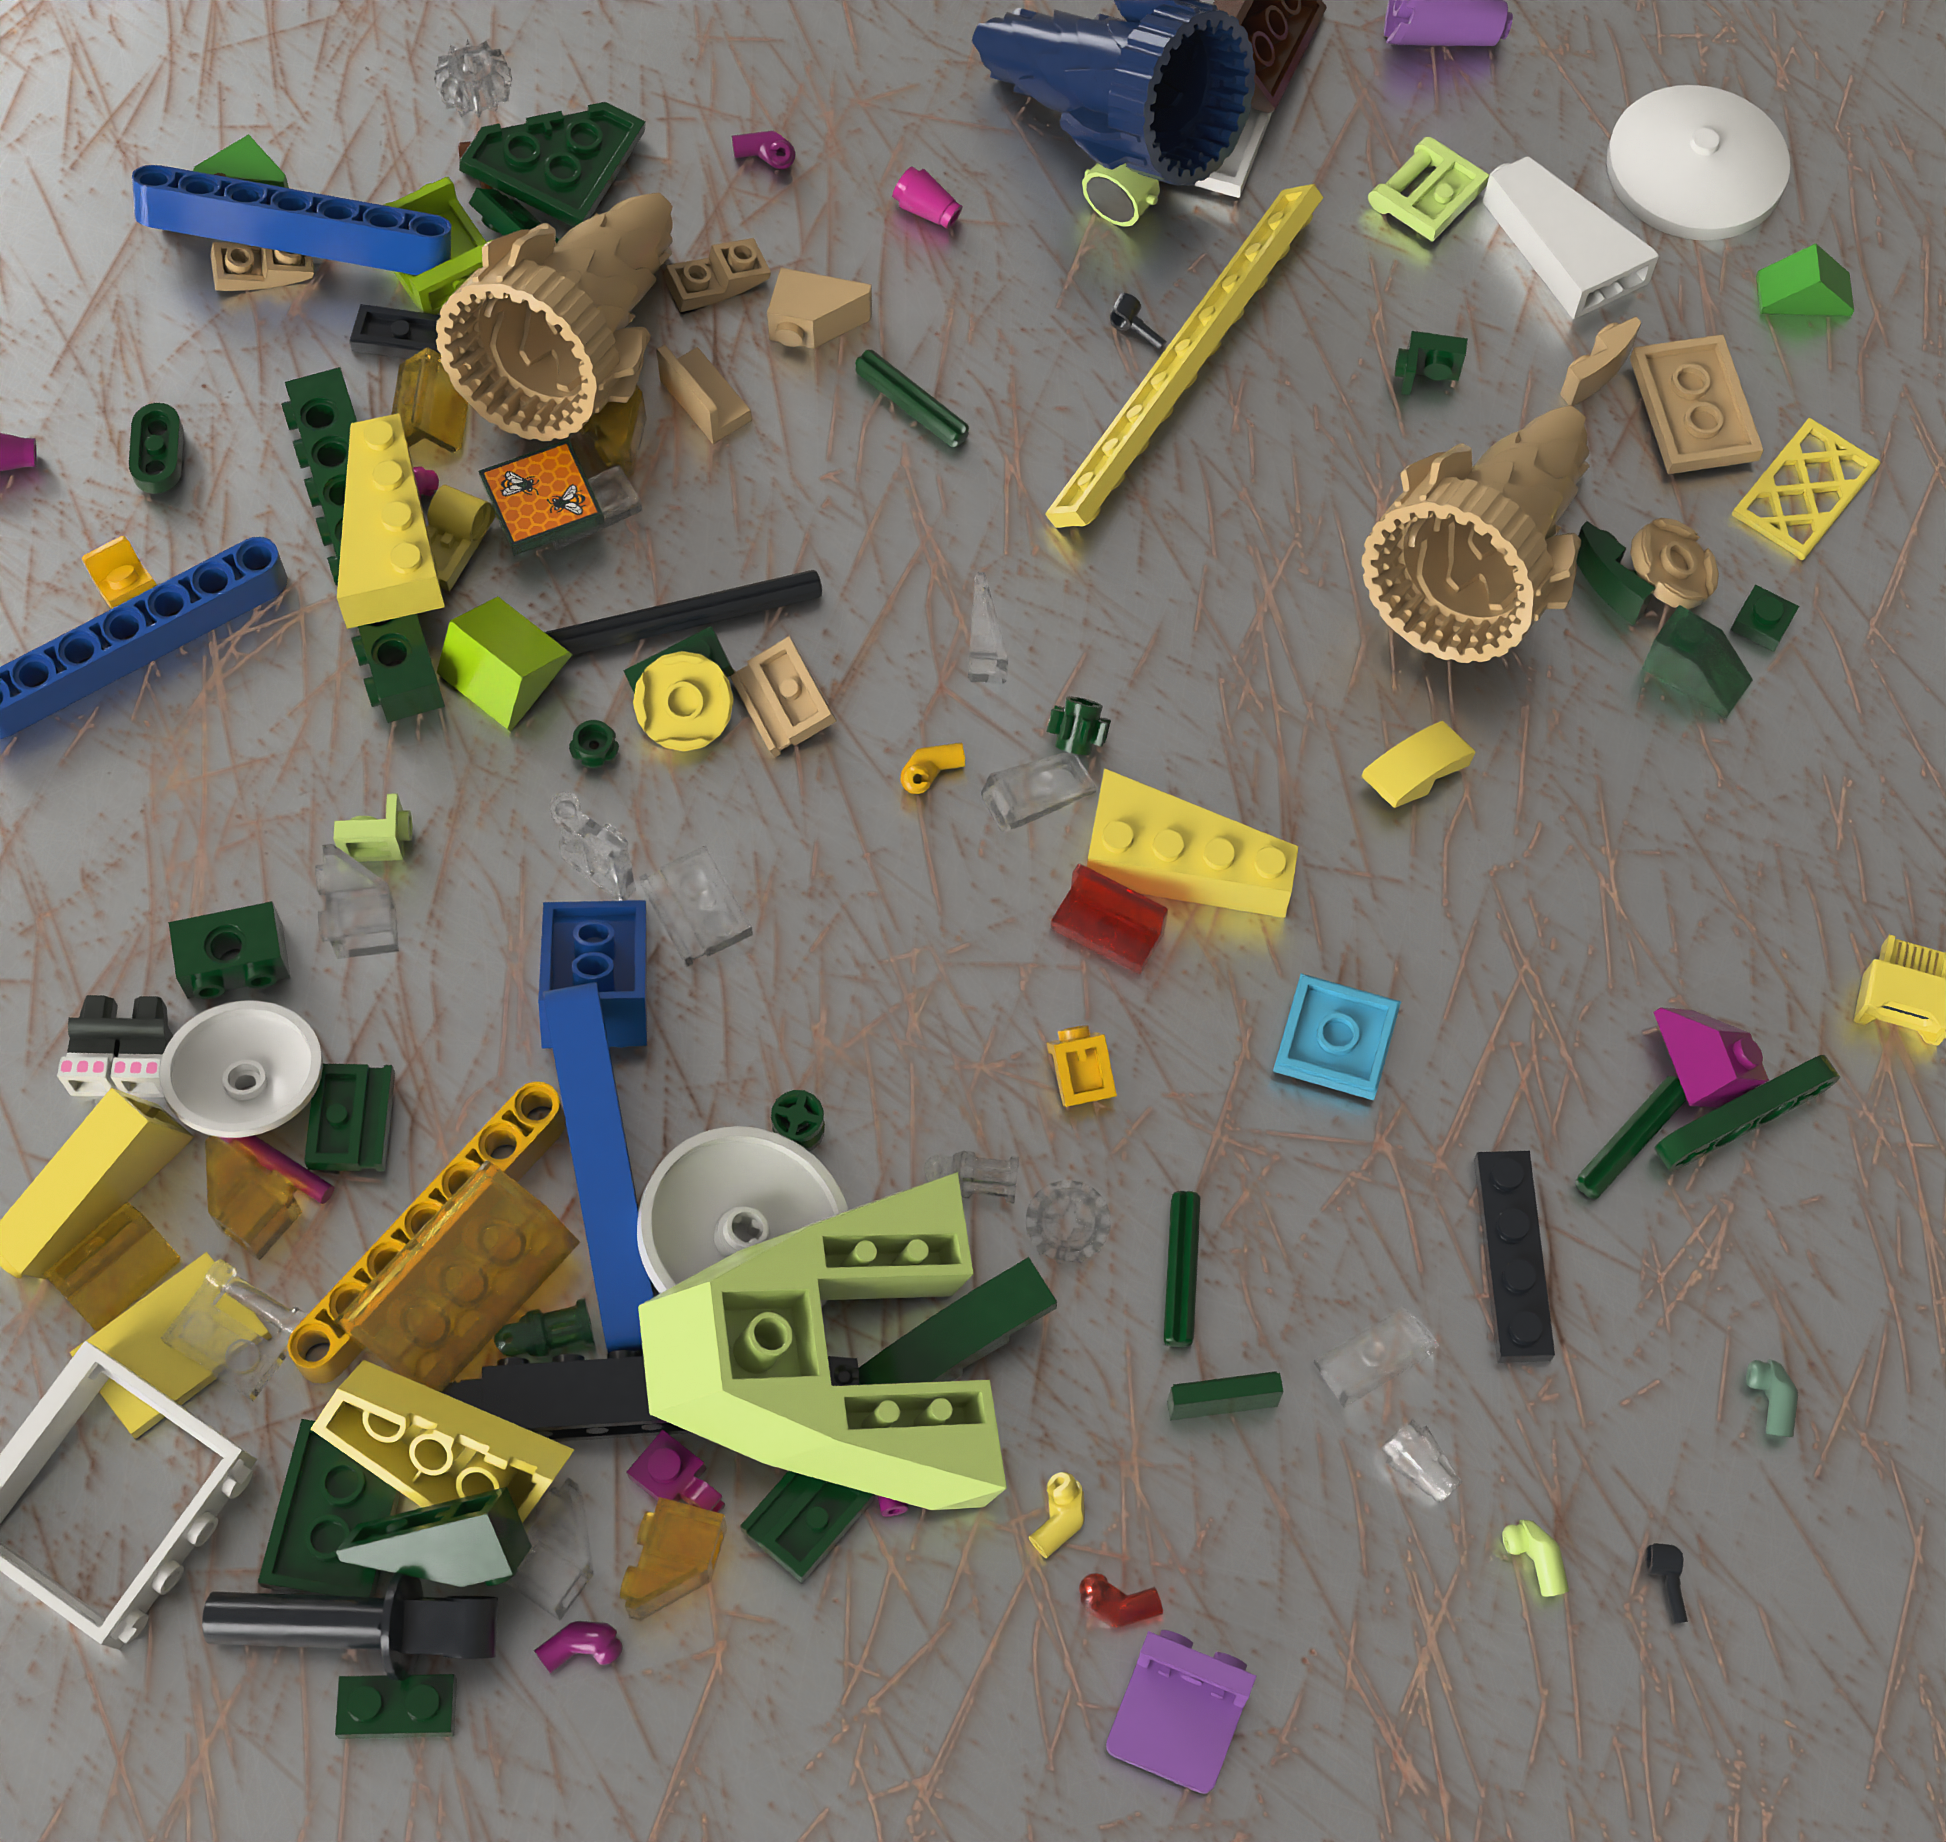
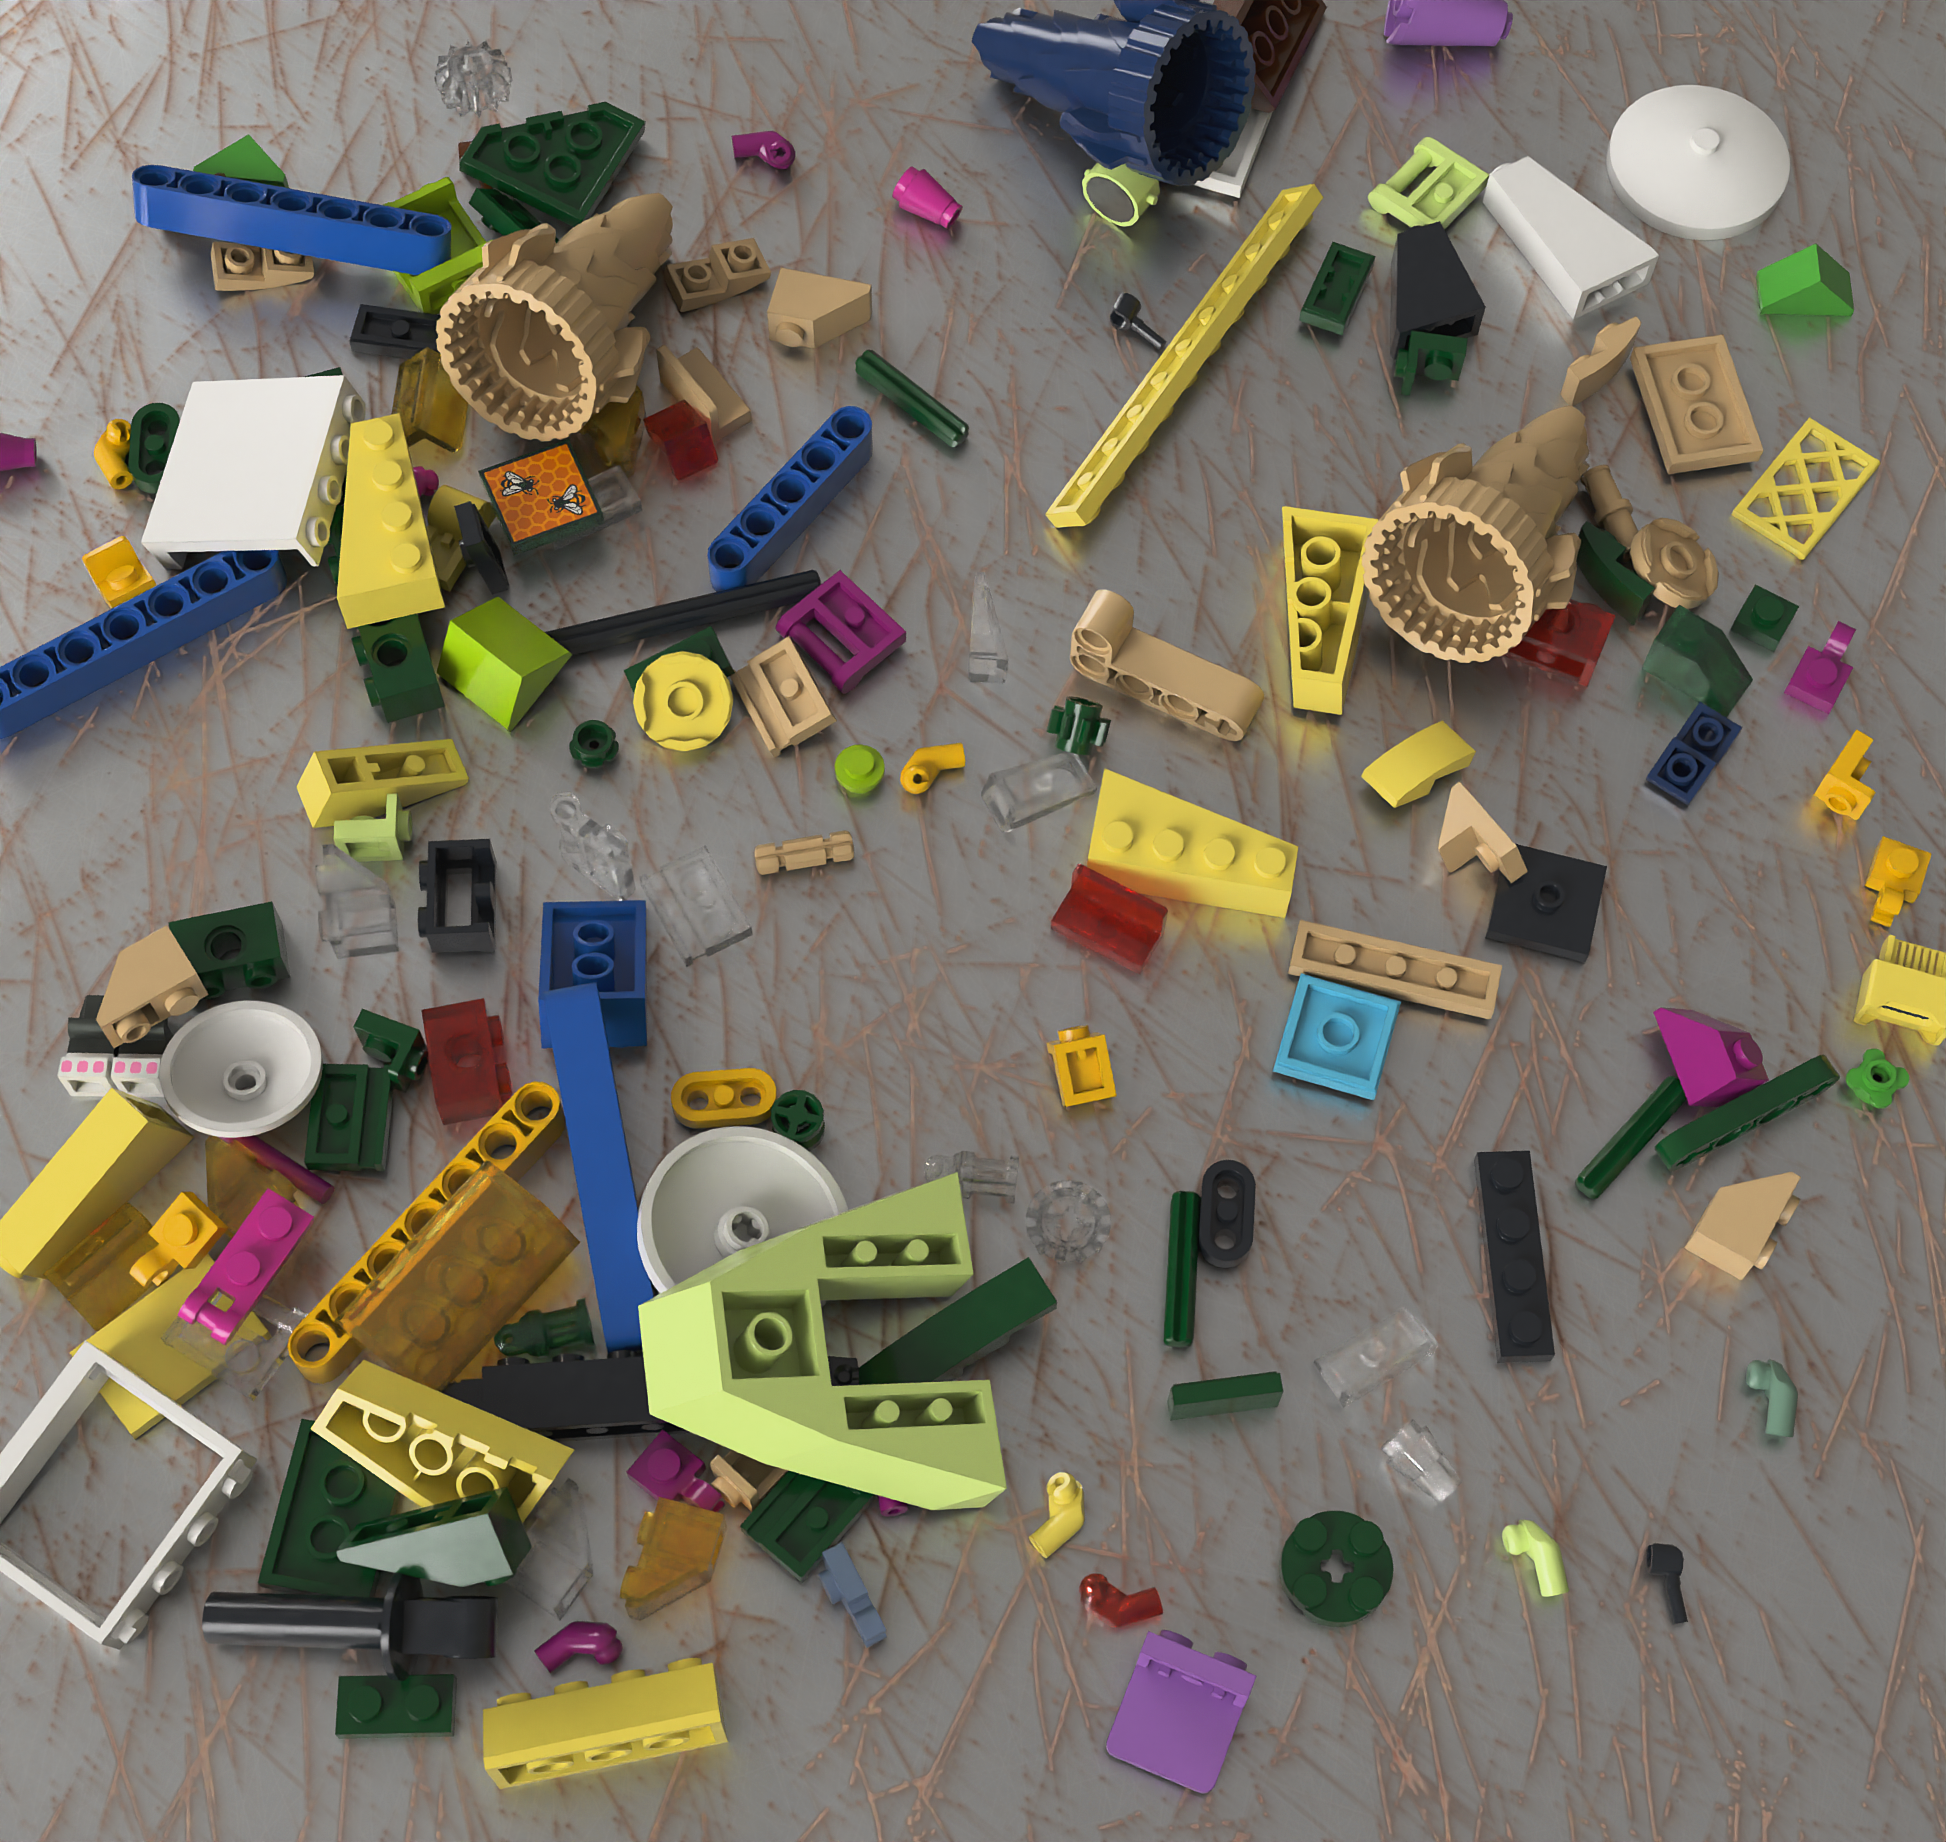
(112, 452): none -> yellow arm
(147, 987): none -> tan slope
(184, 1238): none -> yellow plate
(247, 1265): none -> dark pink plate
(254, 468): none -> white panel
(357, 780): none -> light yellow slope
(389, 1040): none -> dark green bracket
(452, 1034): none -> clear red brick
(459, 857): none -> black window
(480, 548): none -> black plate
(602, 1724): none -> light yellow slope
(683, 438): none -> clear red bracket
(724, 1096): none -> yellow plate
(744, 1479): none -> tan bracket
(794, 481): none -> blue beam
(804, 852): none -> tan axle
(845, 1584): none -> sand blue plate
(852, 620): none -> magenta plate
(859, 768): none -> lime plate
(1159, 673): none -> tan beam
(1226, 1216): none -> black plate
(1313, 1591): none -> dark green plate
(1323, 602): none -> light yellow wedge
(1337, 288): none -> dark green plate
(1396, 969): none -> tan plate
(1430, 288): none -> black slope
(1473, 832): none -> tan slope
(1549, 906): none -> black plate
(1570, 653): none -> clear red brick
(1612, 510): none -> tan pin
(1694, 753): none -> dark blue slope
(1740, 1220): none -> tan slope
(1822, 674): none -> magenta plate
(1841, 785): none -> yellow bracket
(1867, 1089): none -> bright green plate
(1897, 875): none -> yellow plate

